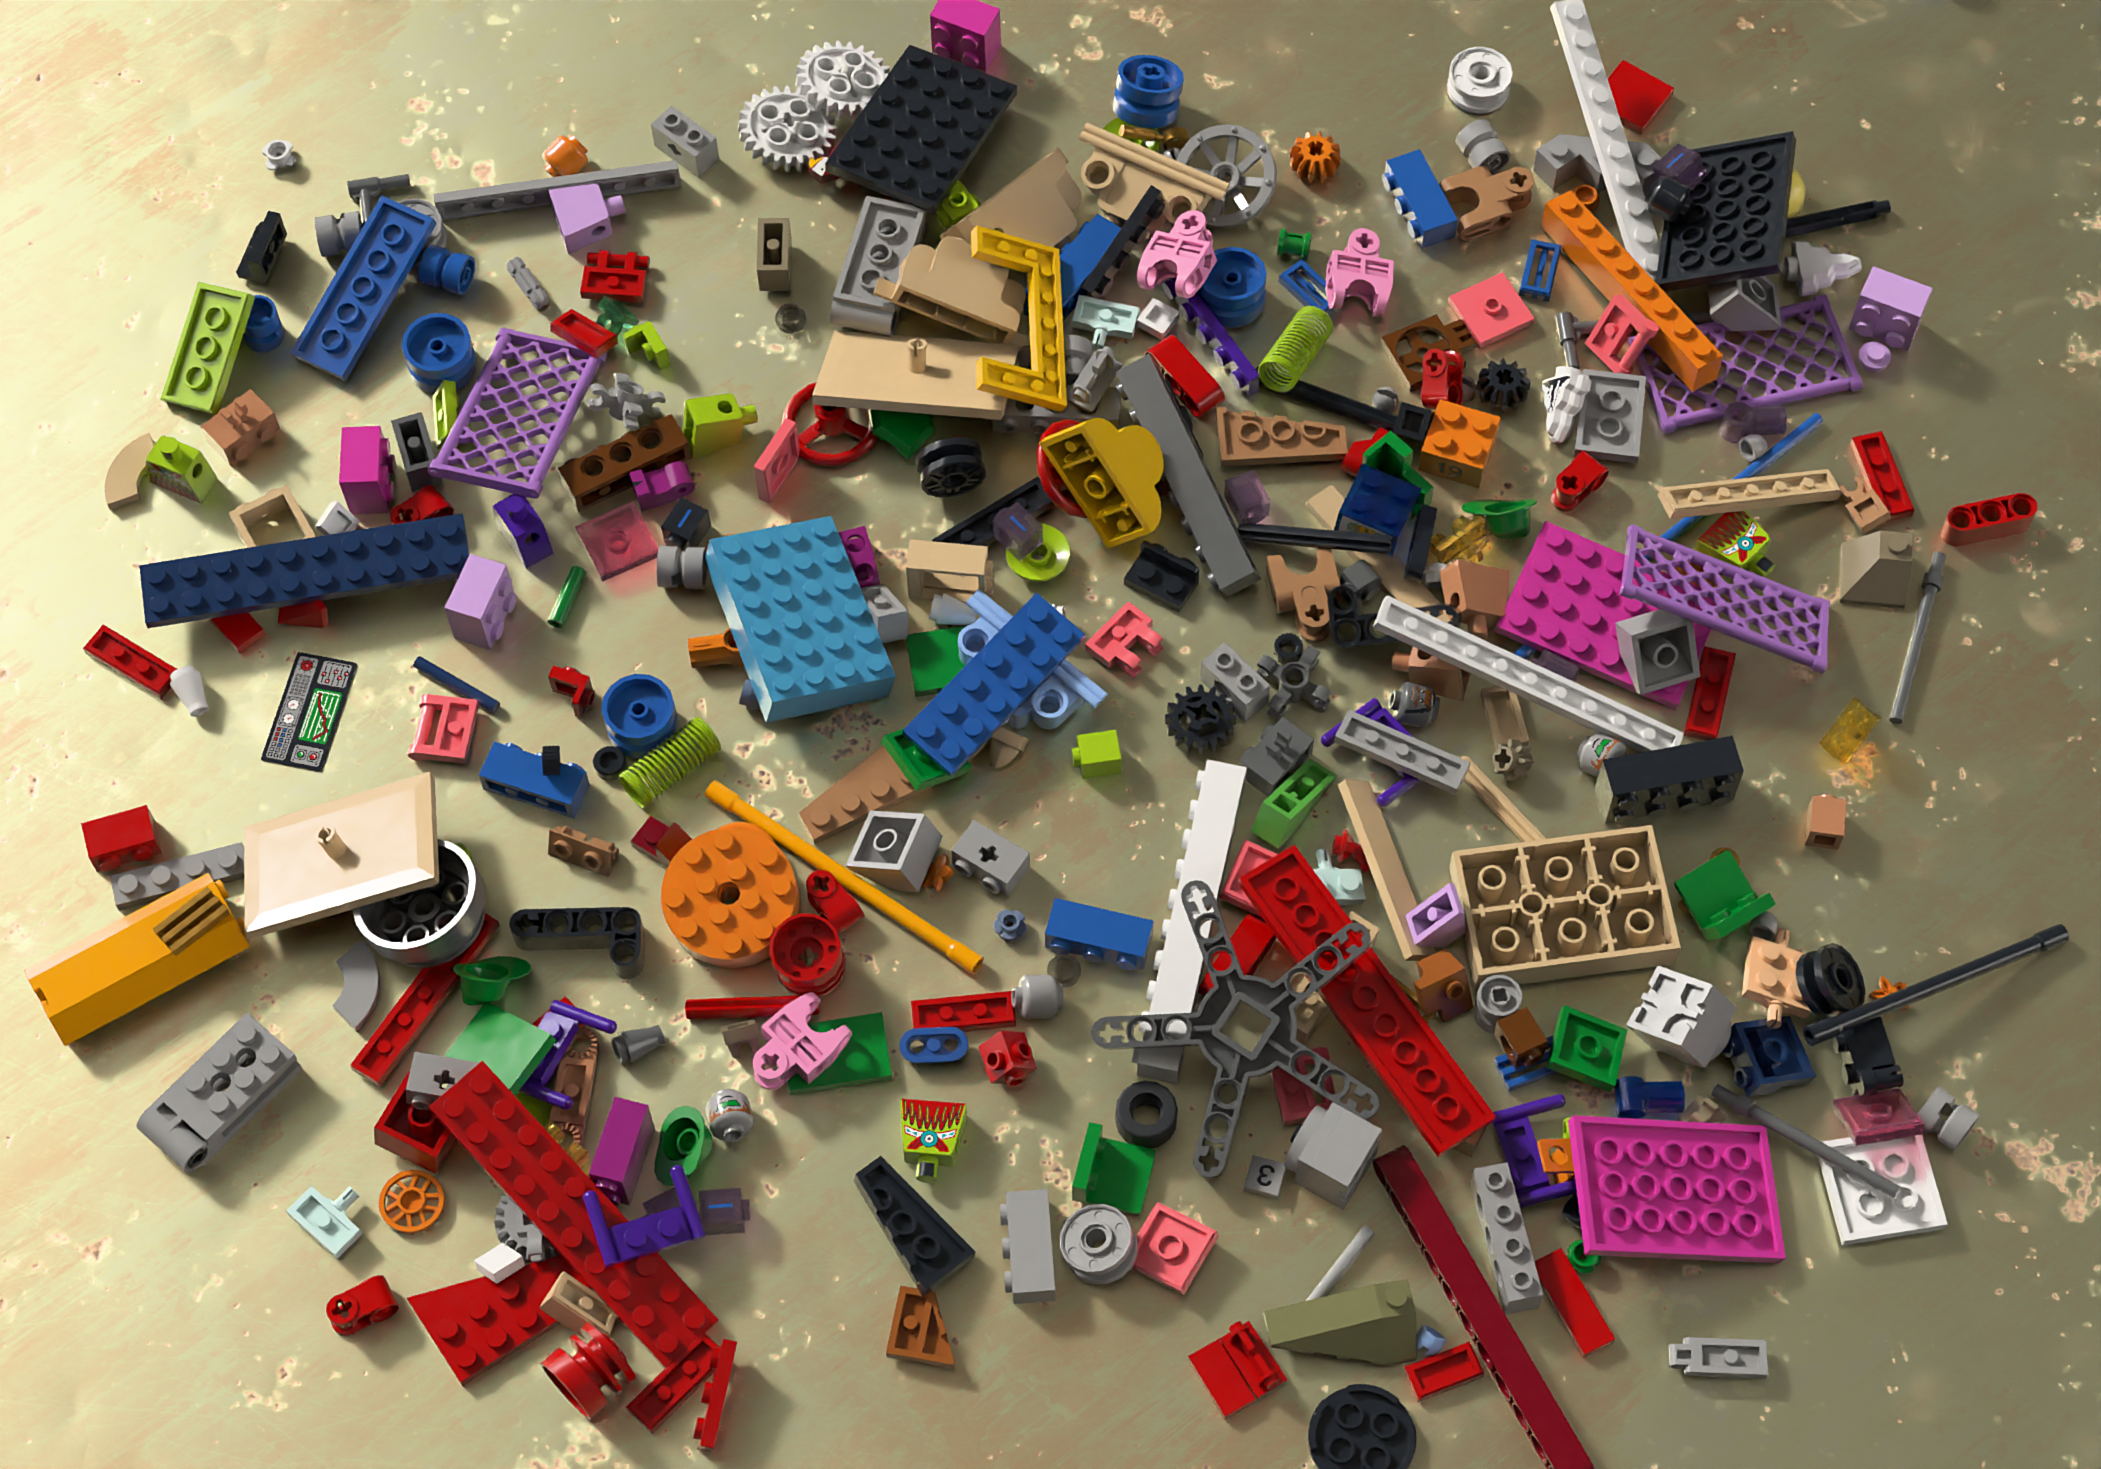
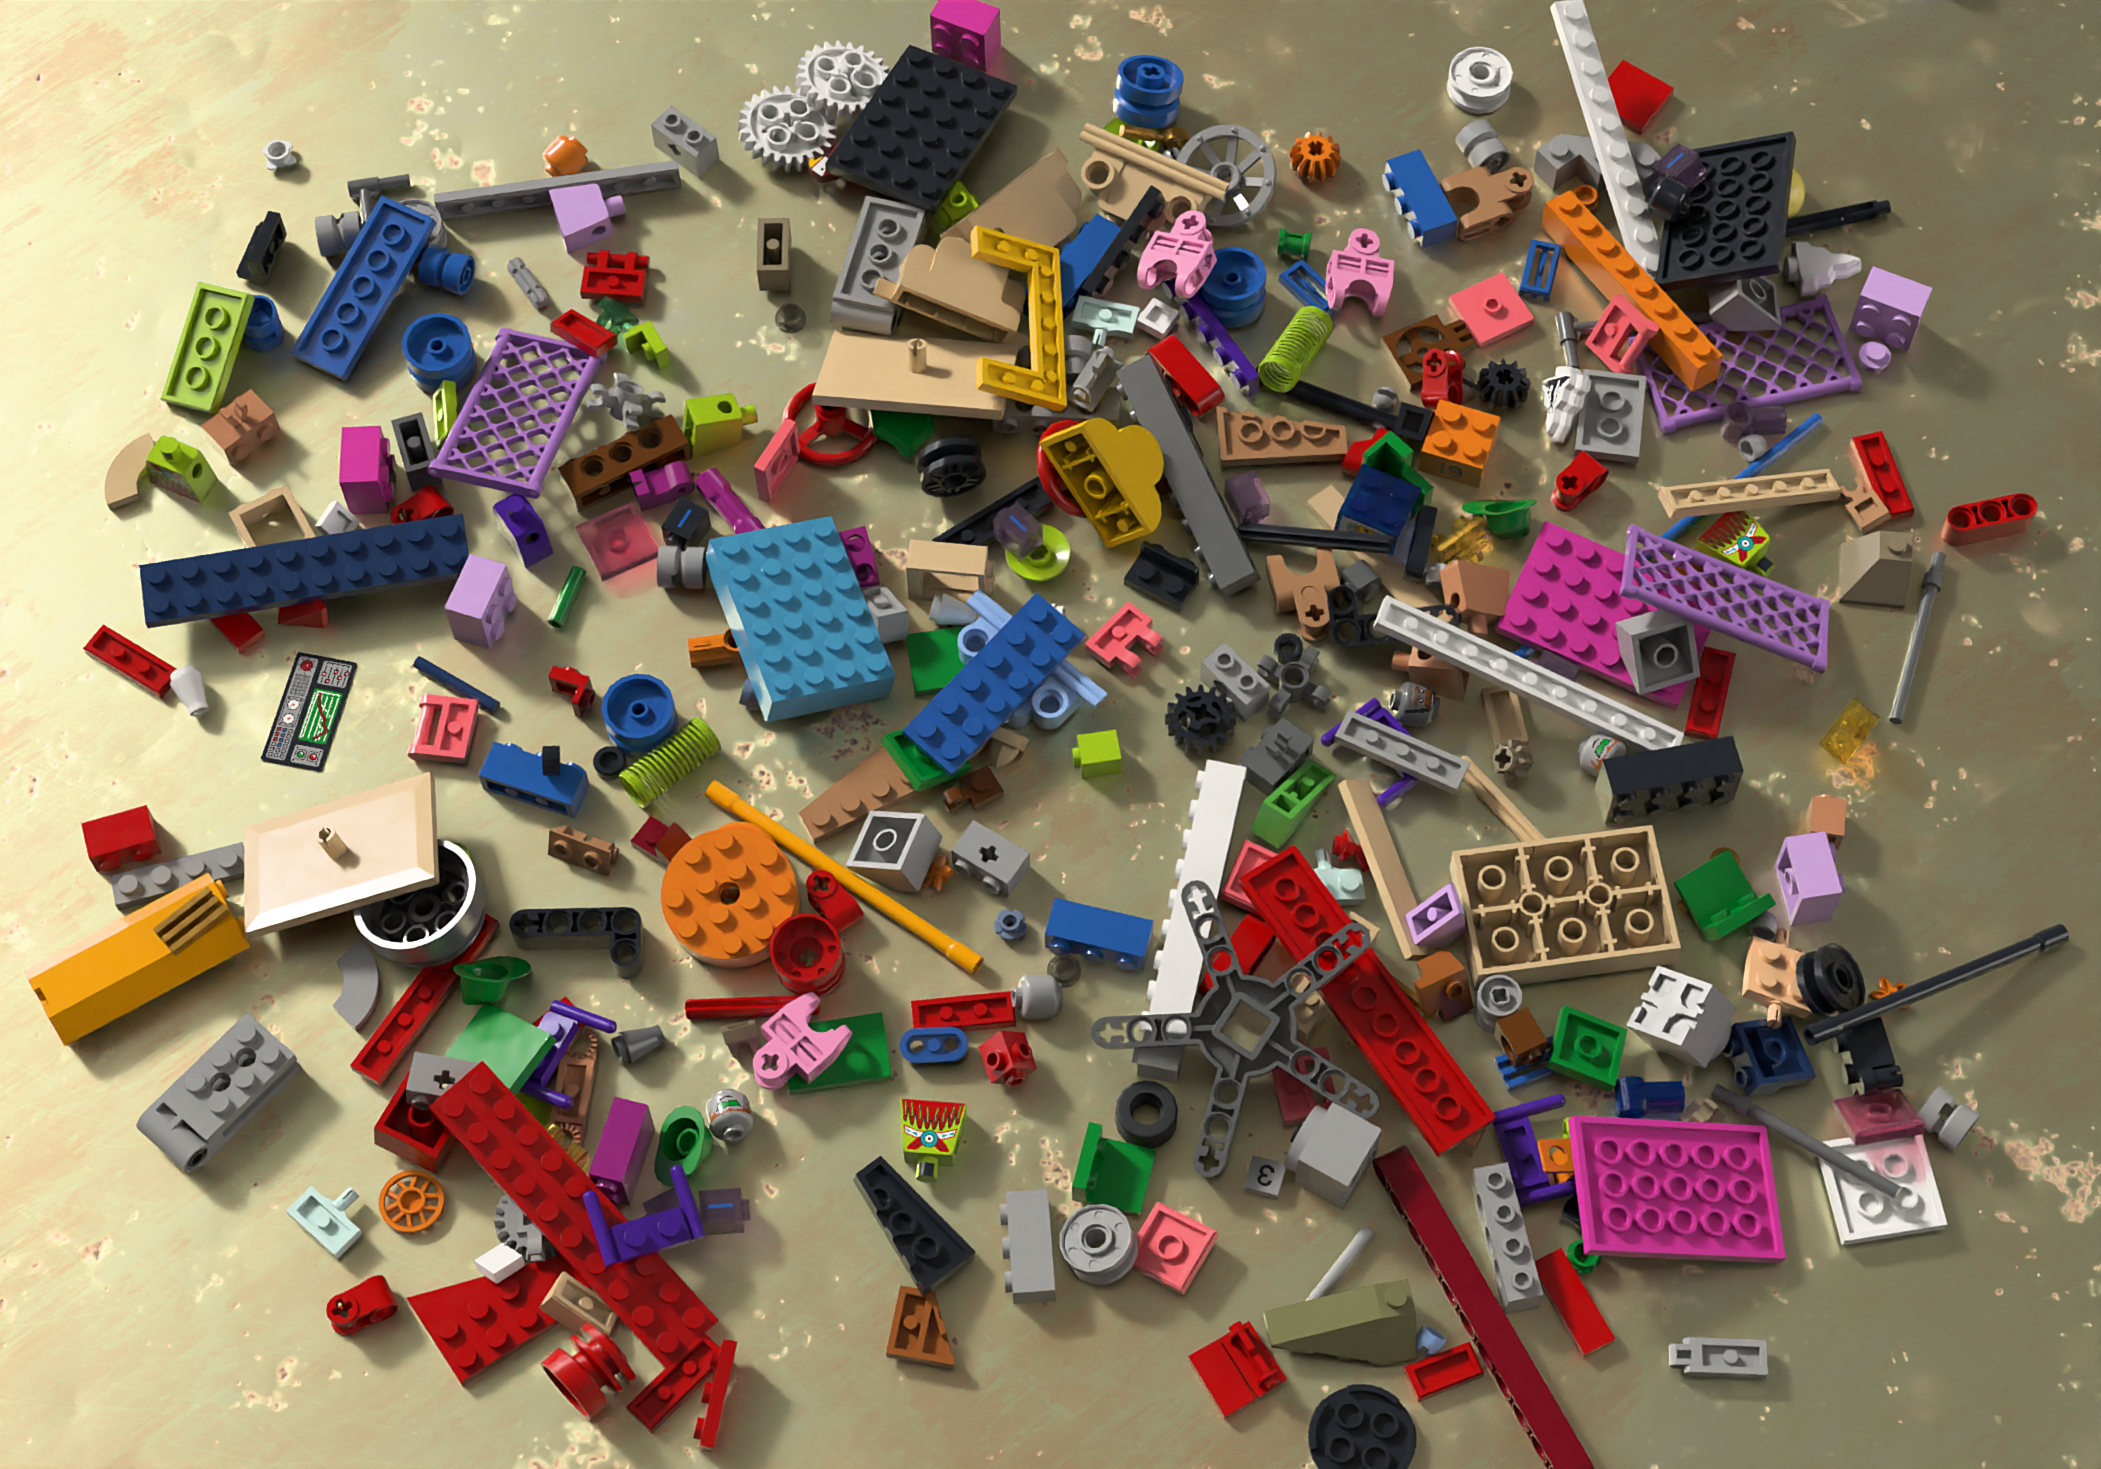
(720, 495): none -> magenta axle
(975, 788): none -> reddish brown plate
(1809, 878): none -> lavender brick

